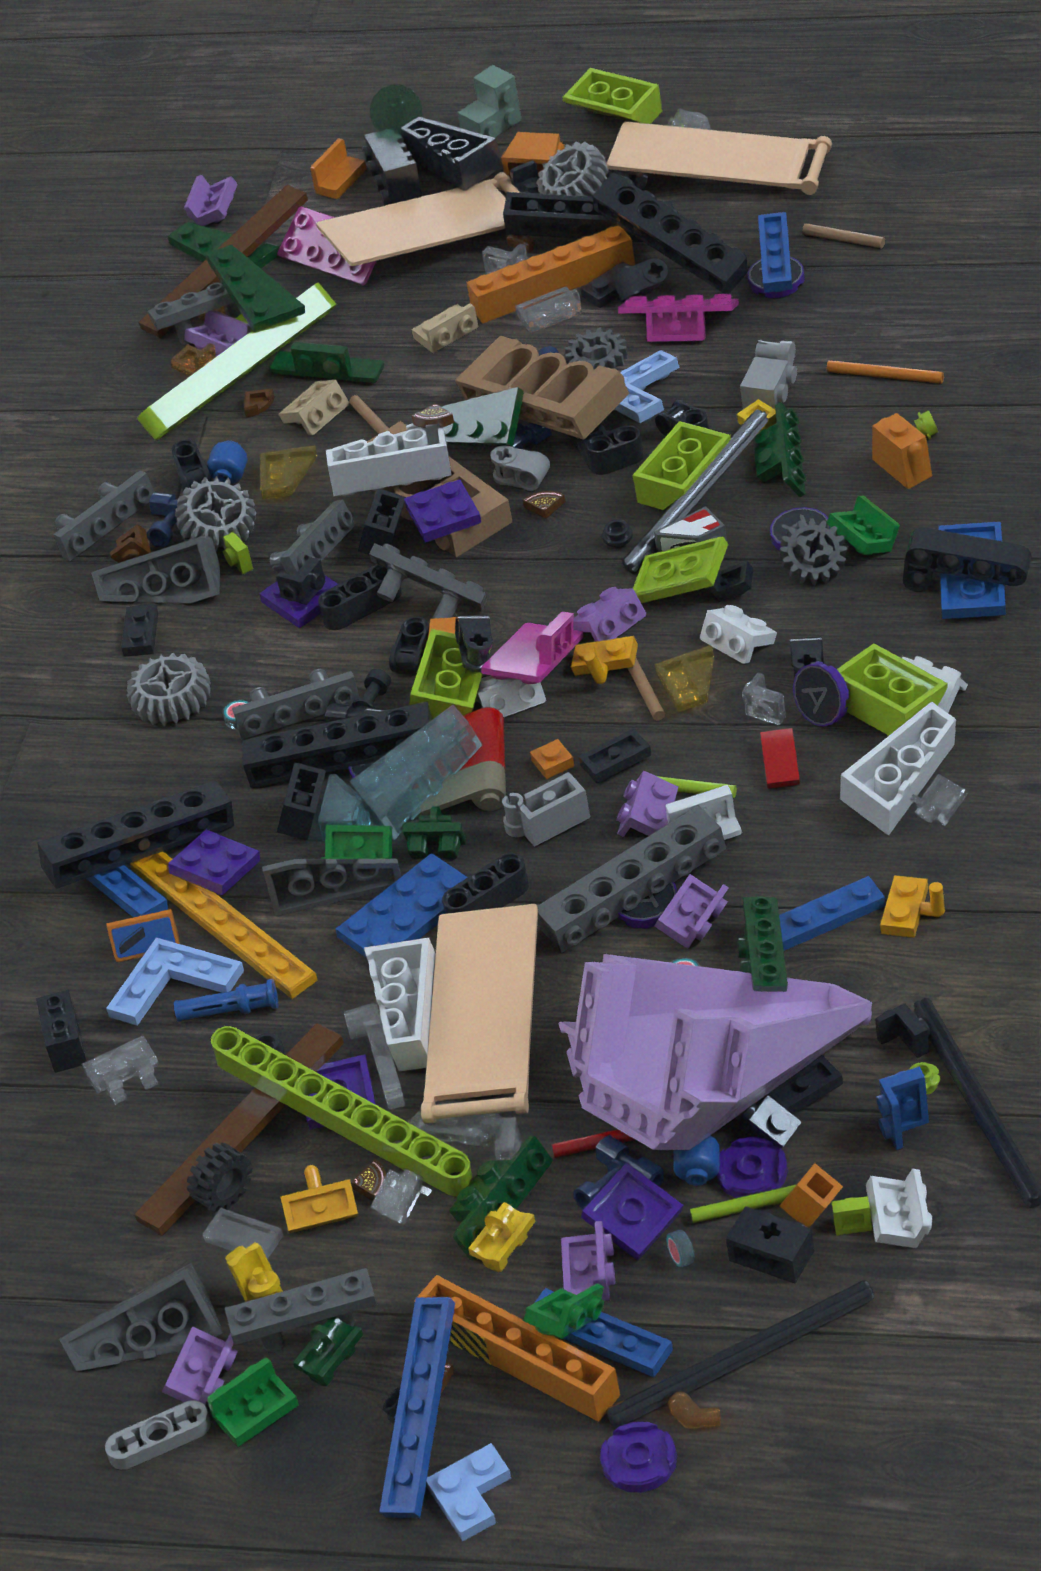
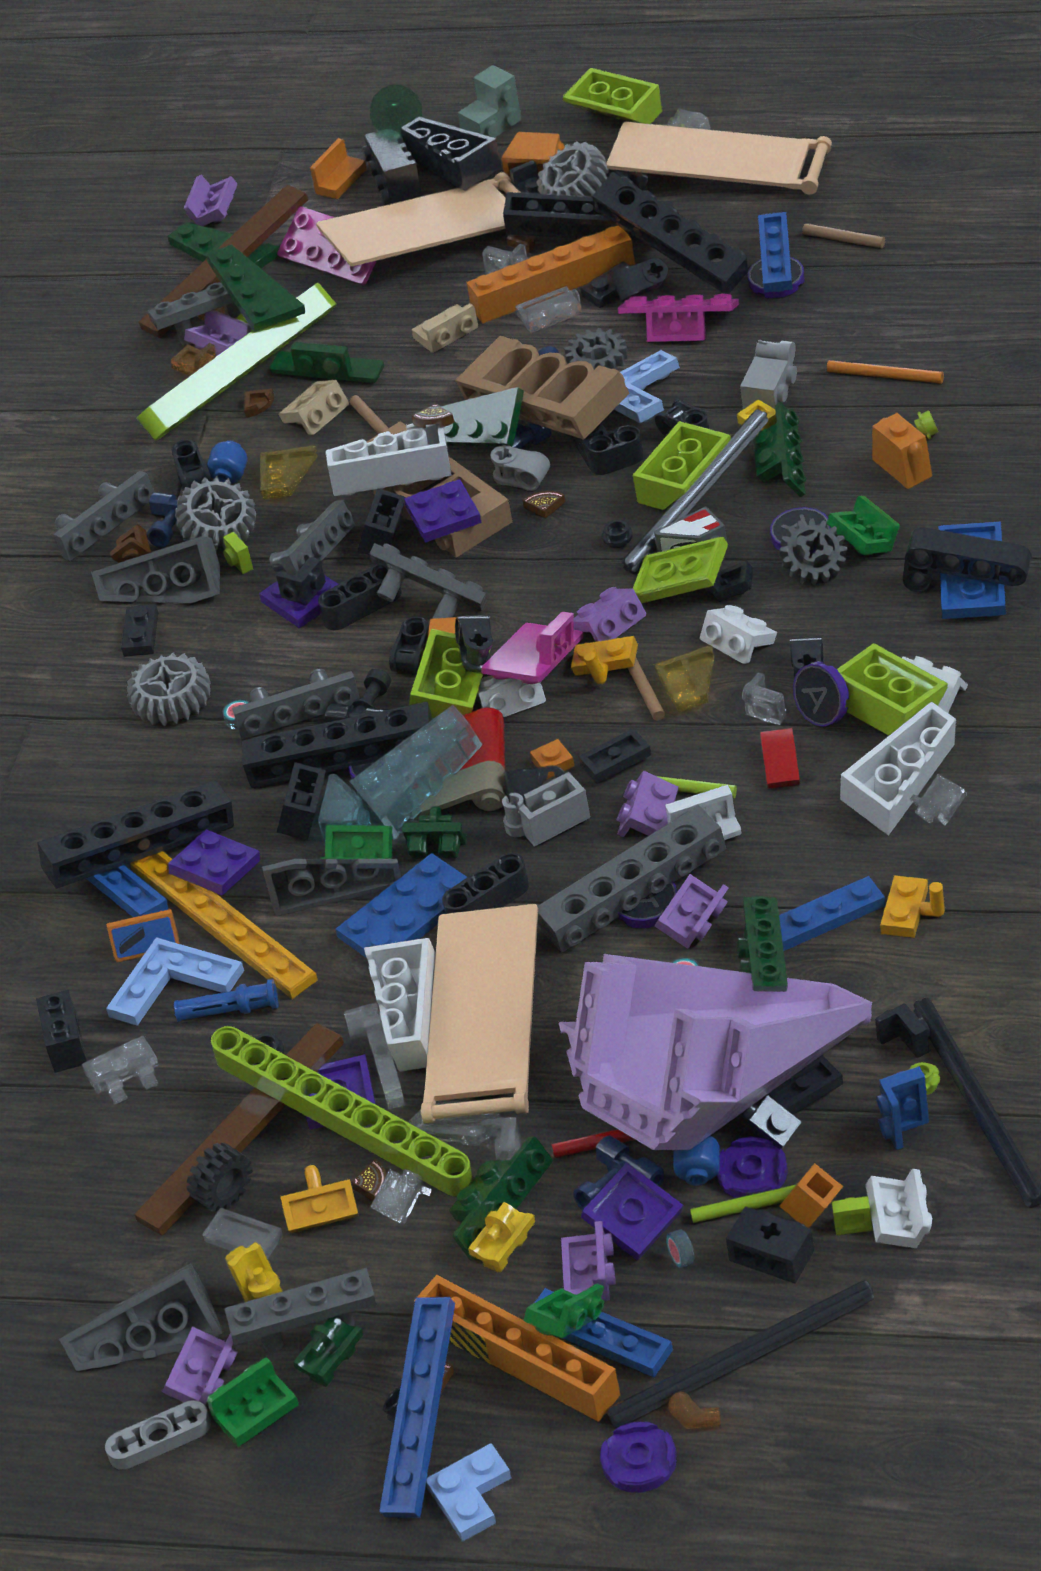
(528, 779): none -> black piece

